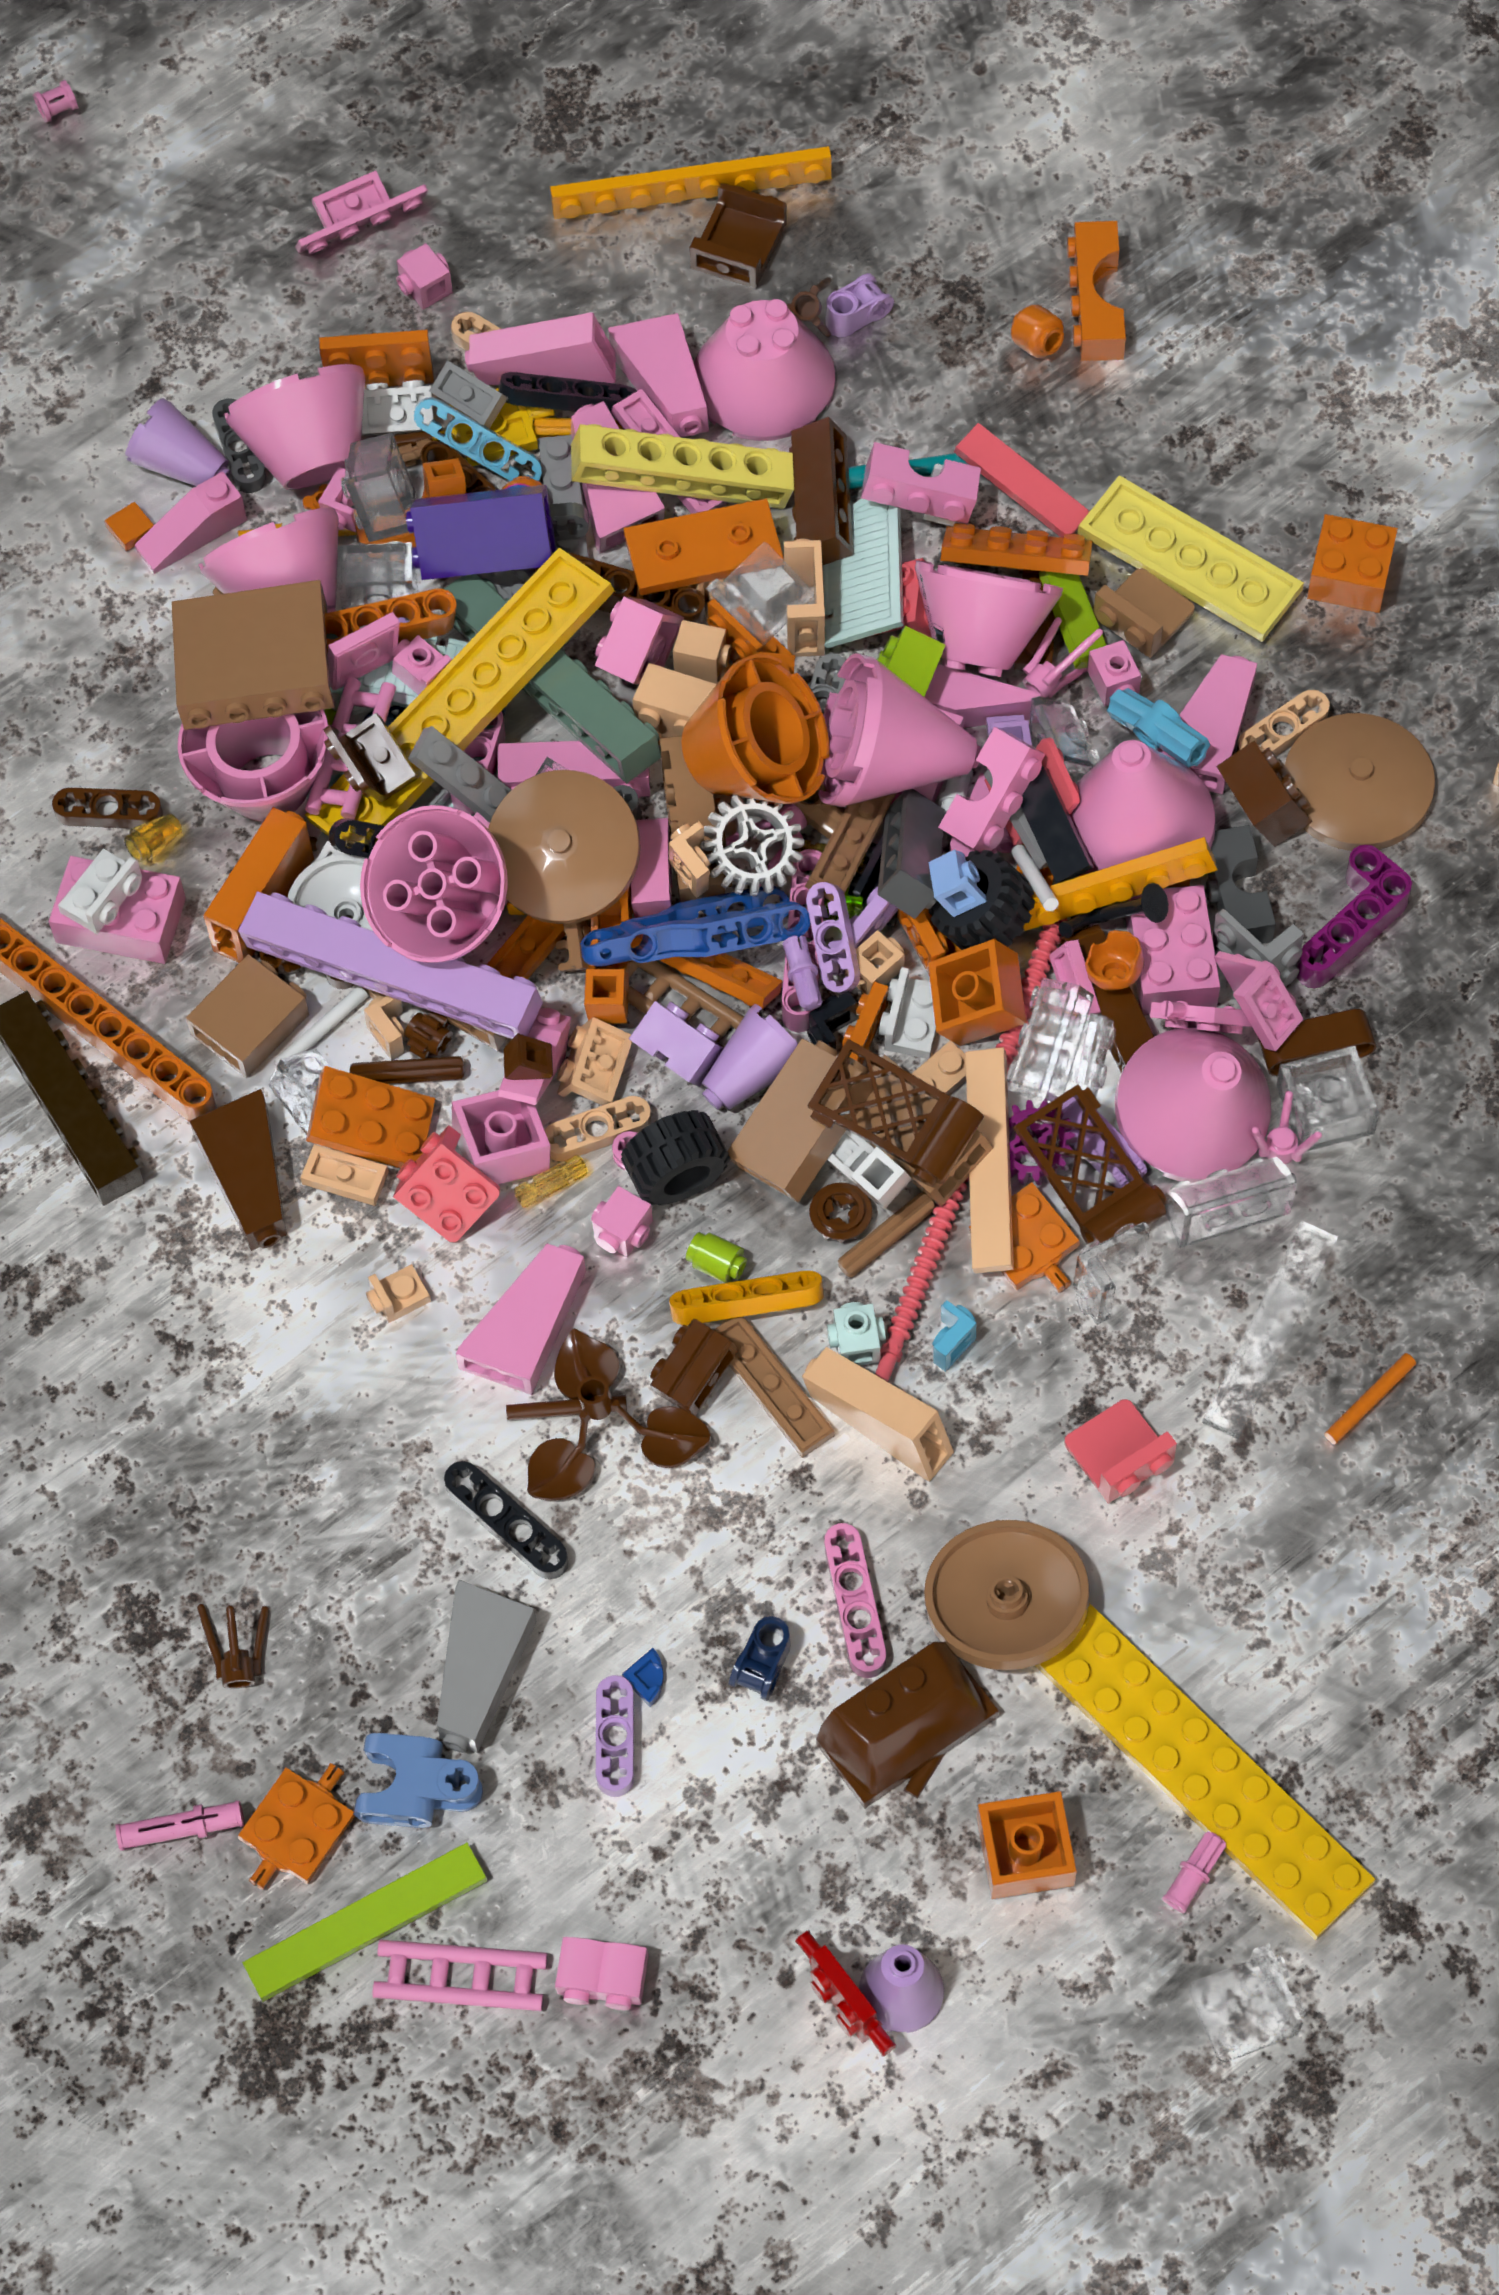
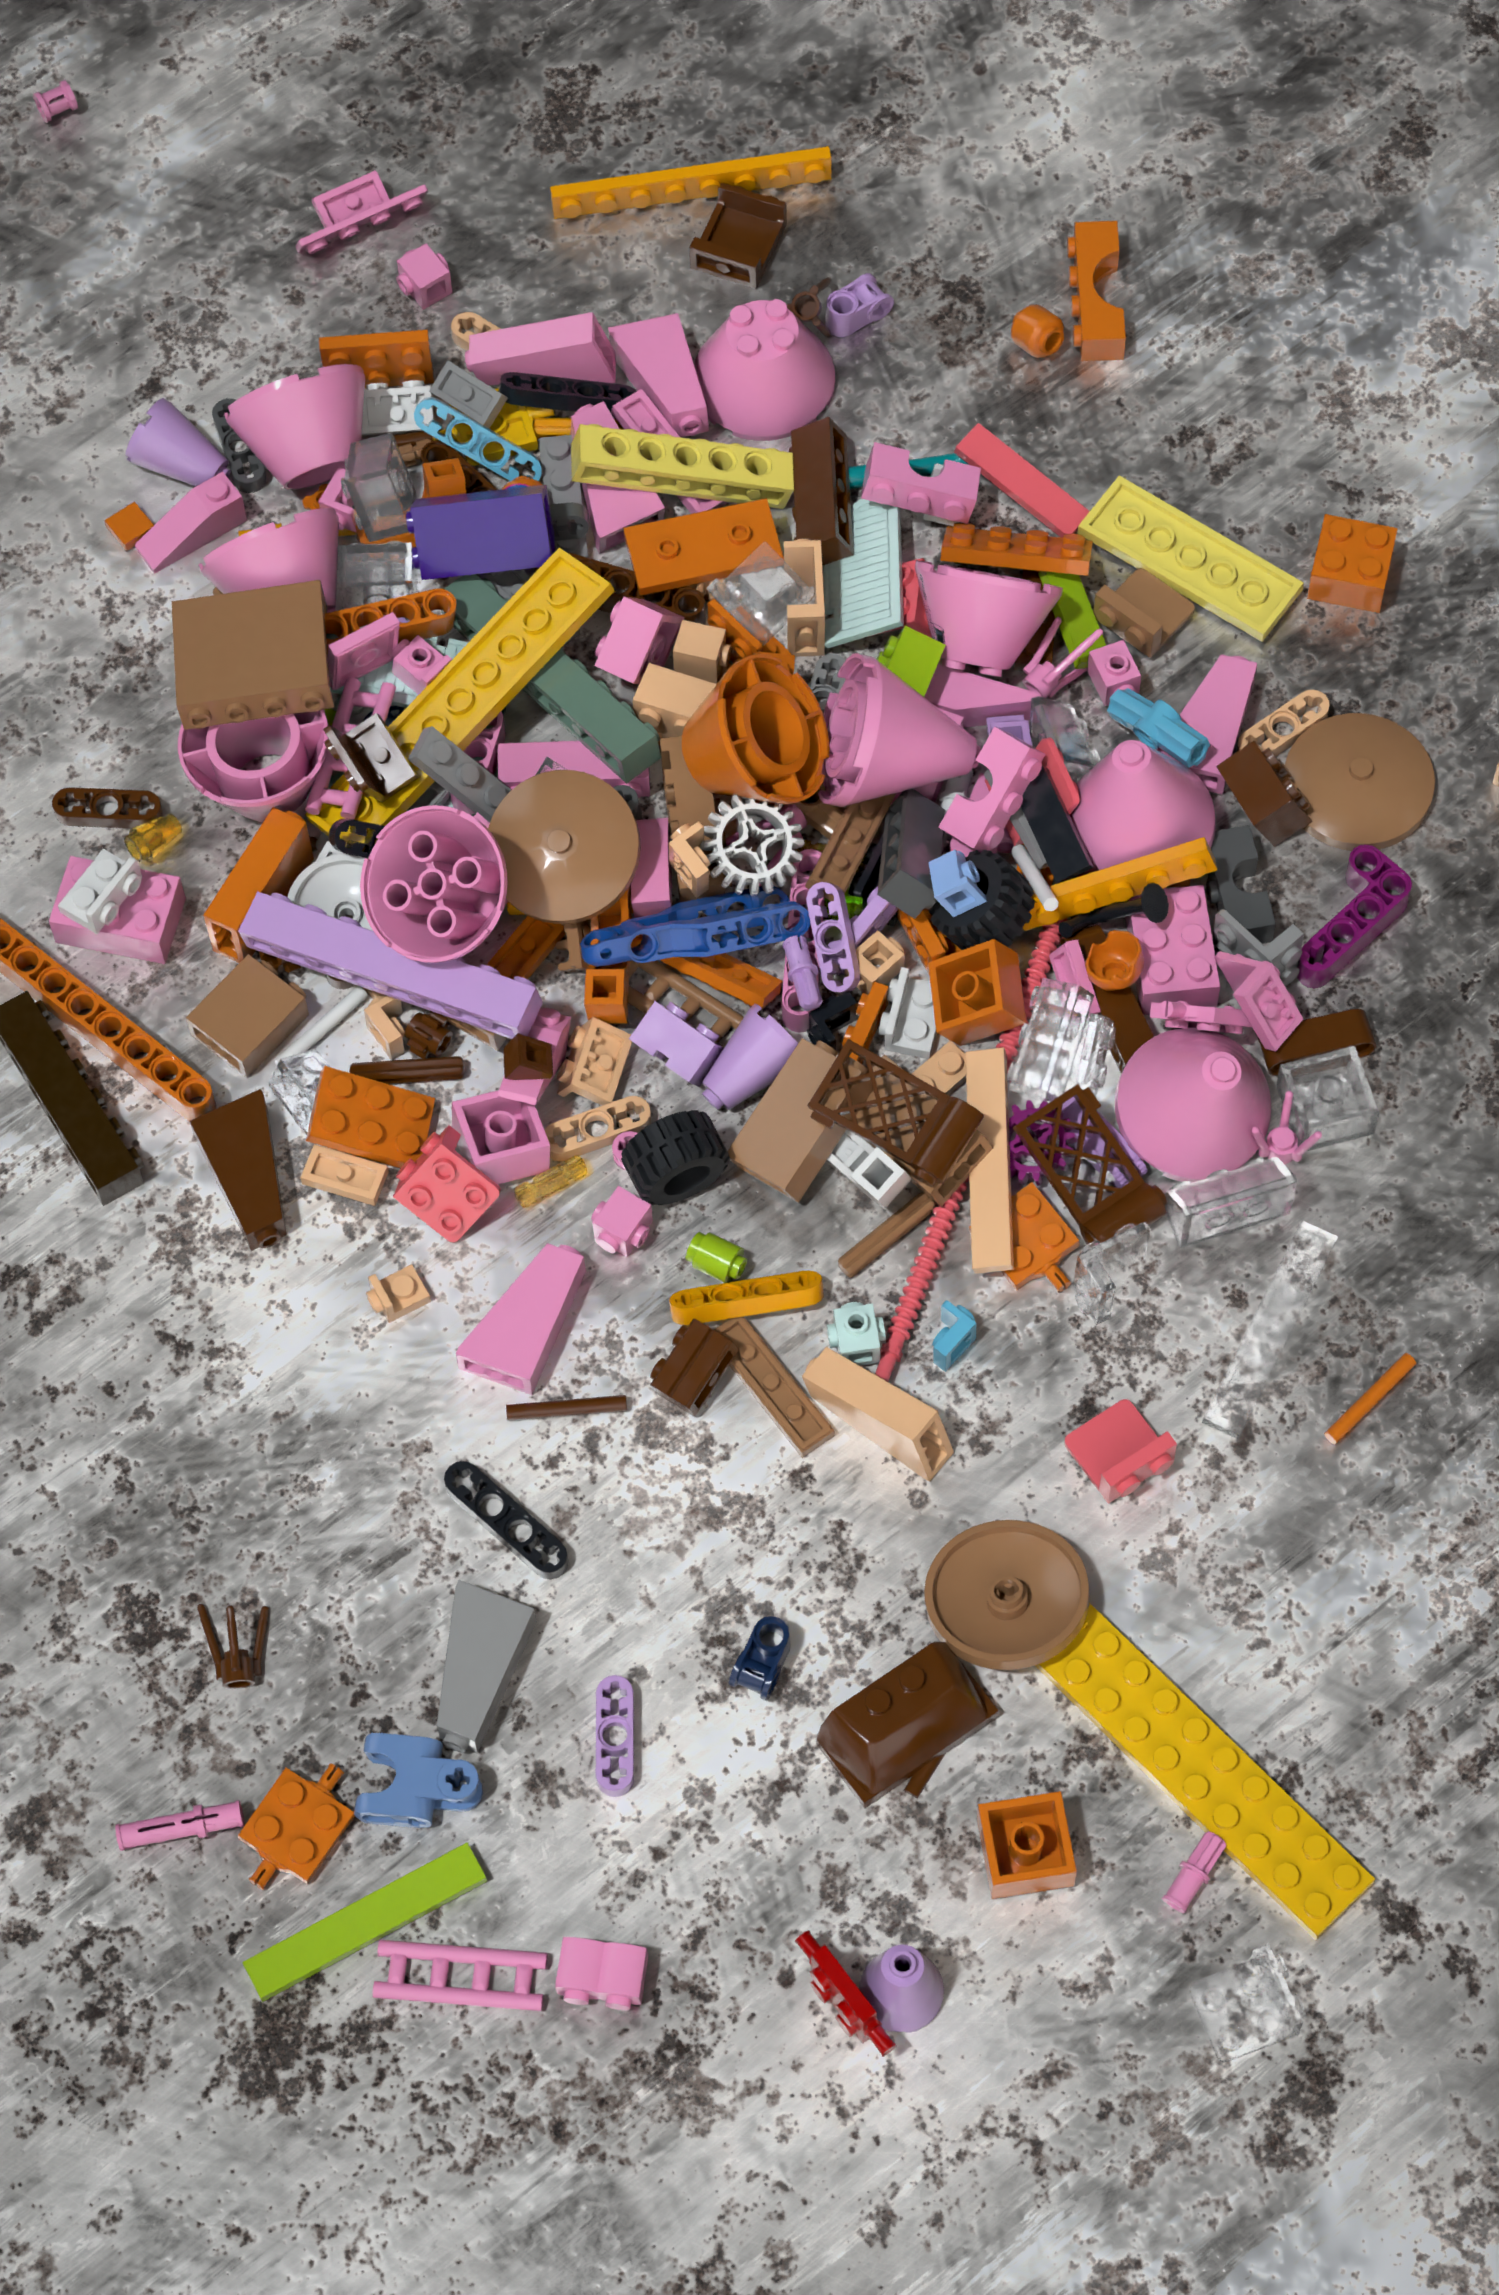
(585, 1372): reddish brown plant -> none
(646, 1677): blue tile -> none
(846, 1197): reddish brown gear -> none
(854, 1600): bright pink beam -> none

